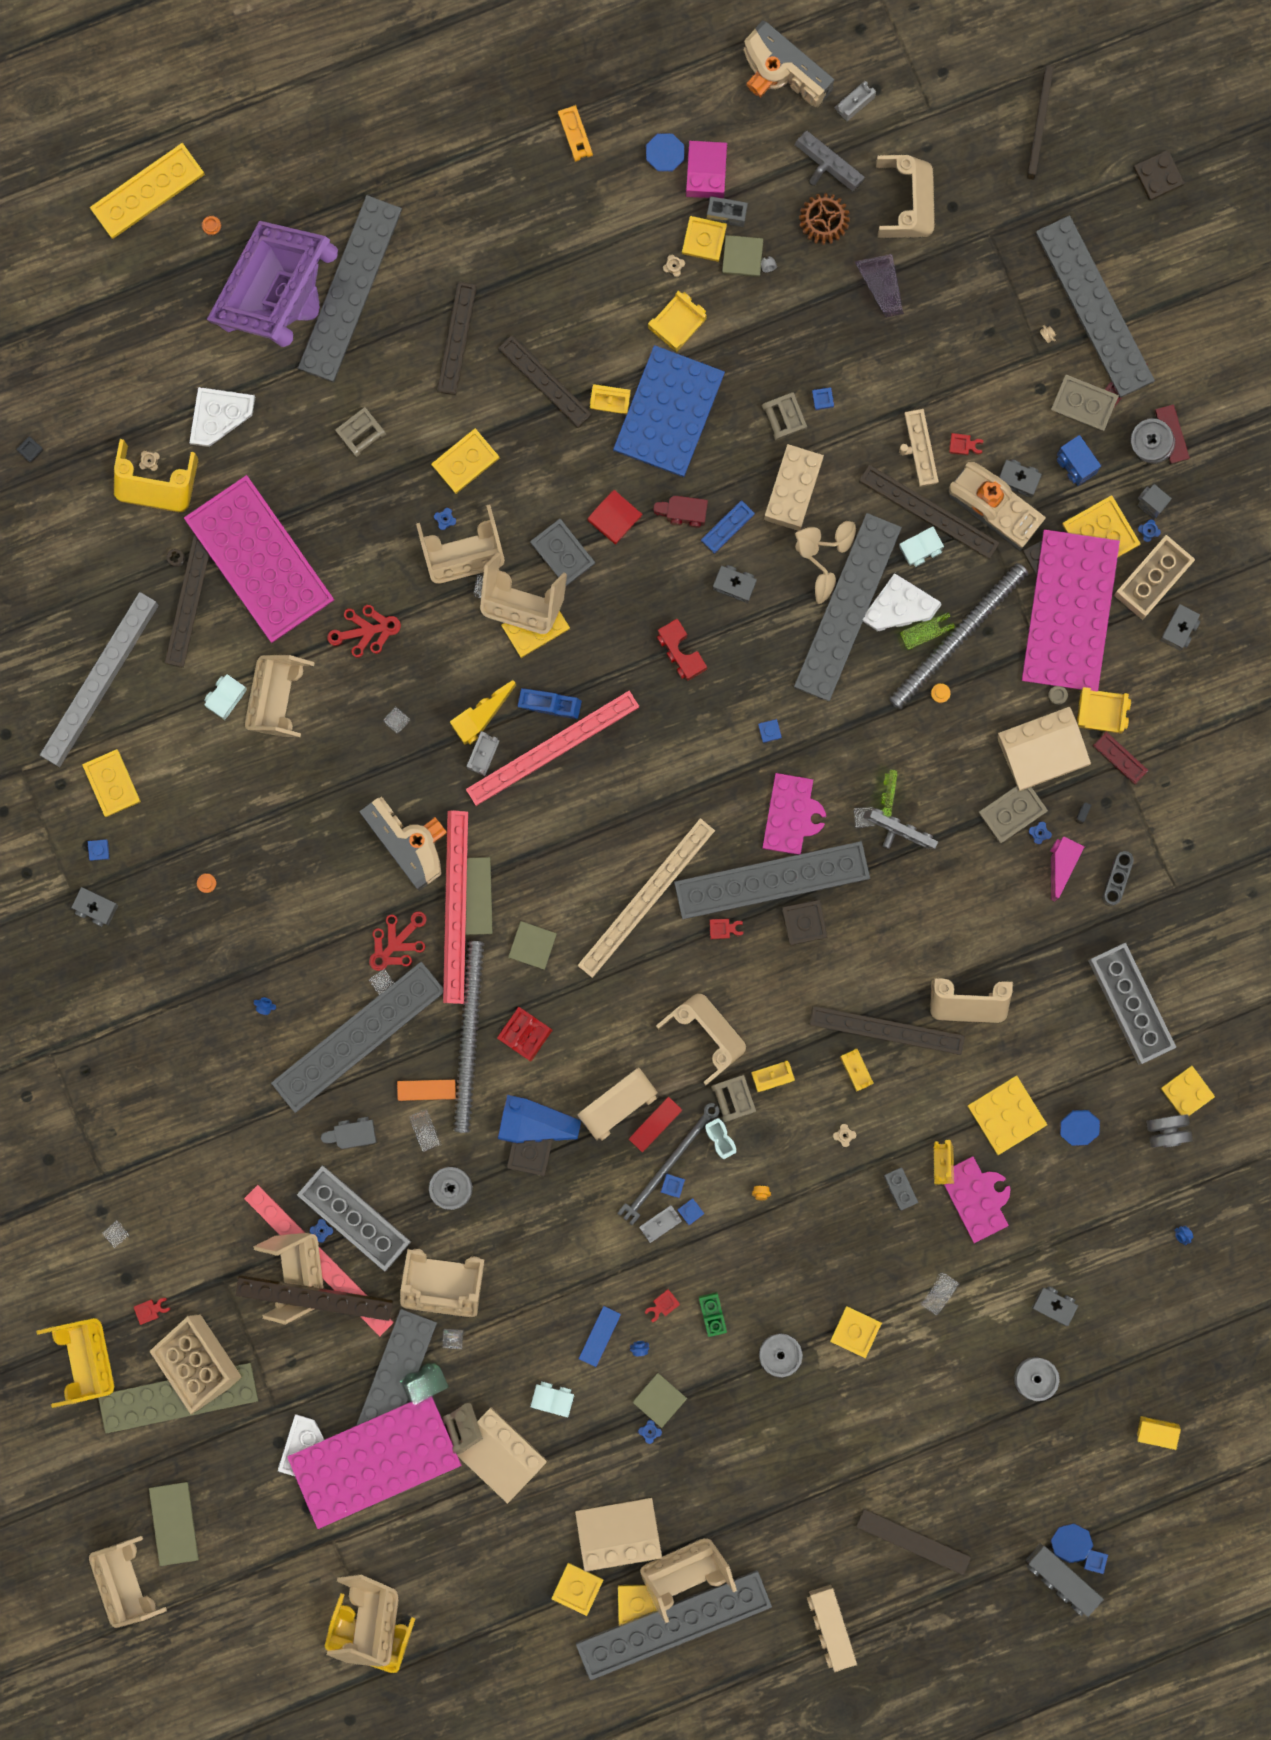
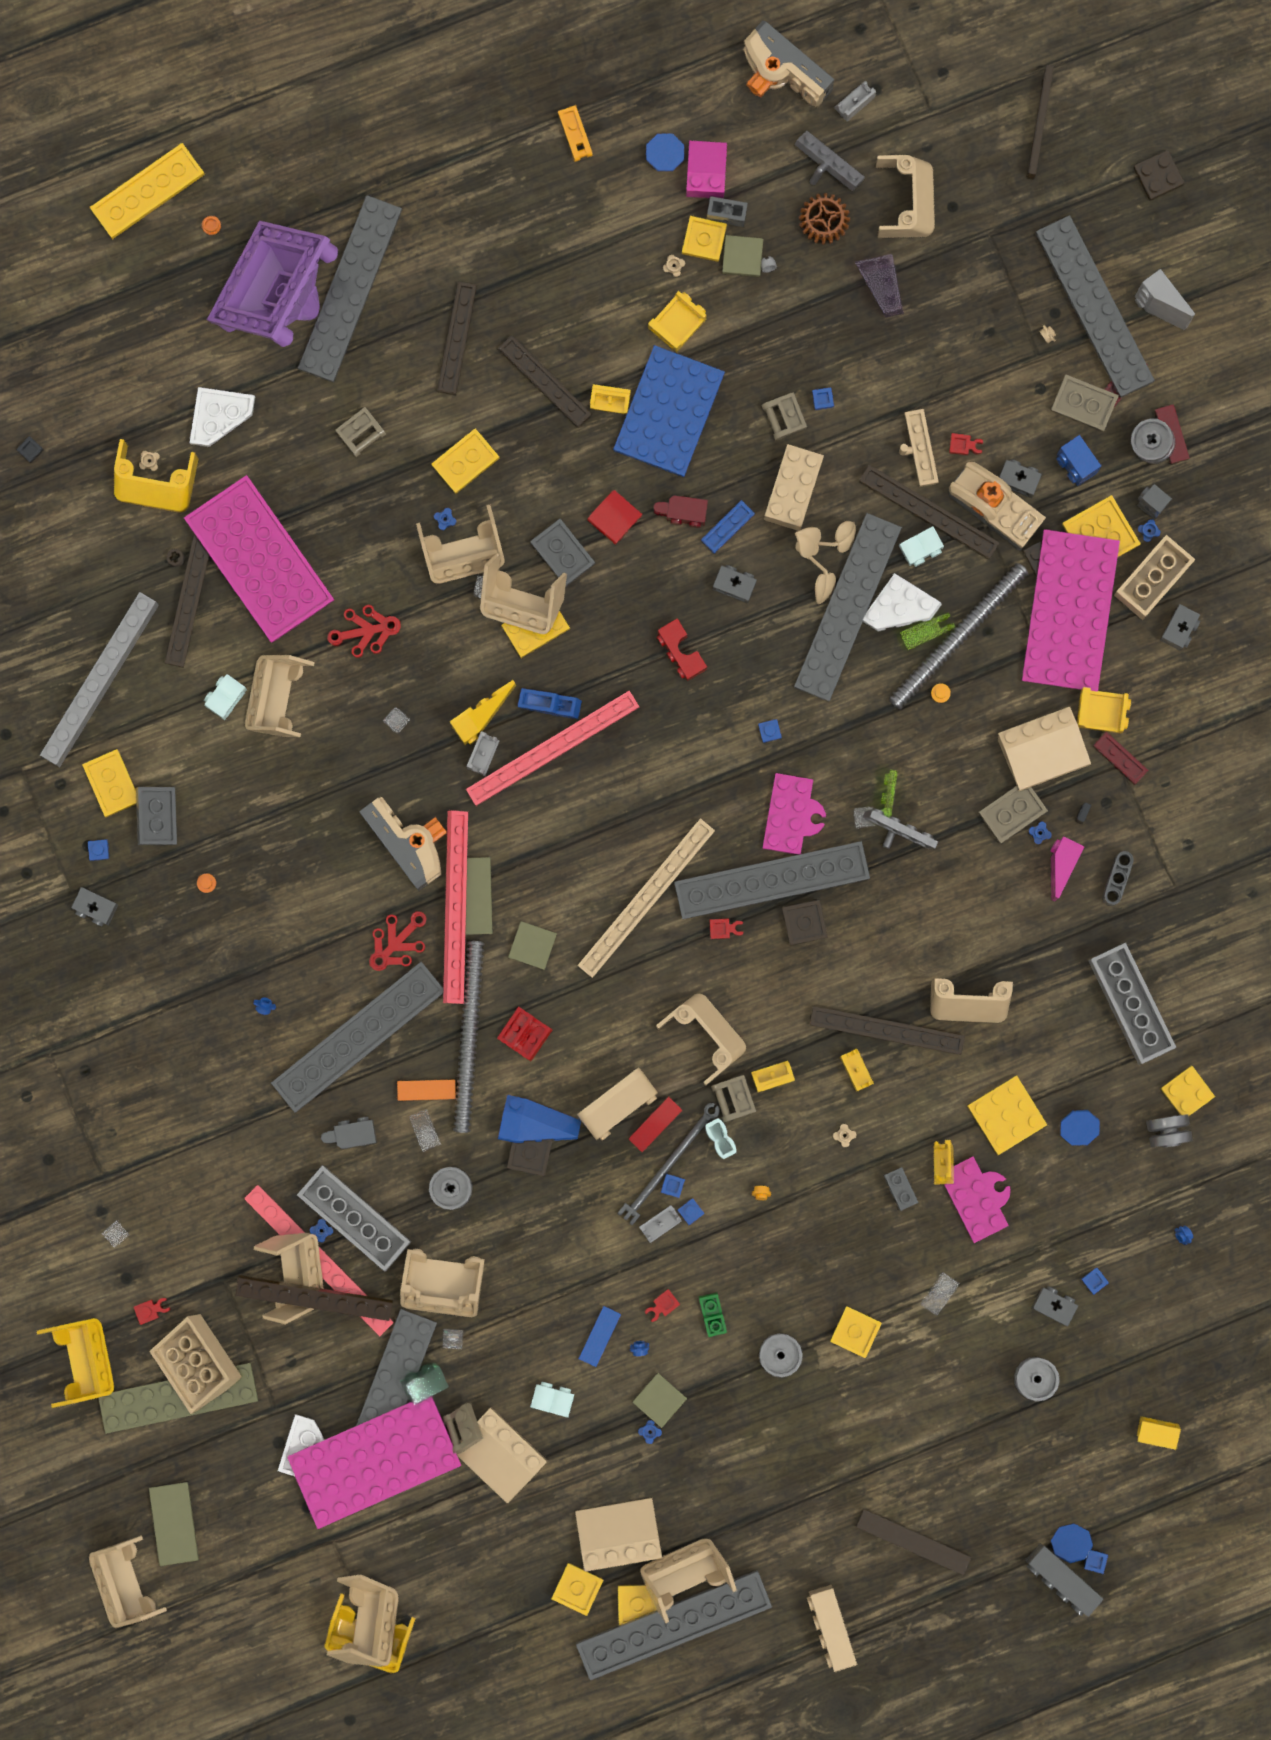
(156, 816): none -> dark grey plate
(381, 981): clear plate -> none
(1057, 695): dark tan tile -> none
(1094, 1281): none -> blue plate
(1163, 300): none -> light grey slope

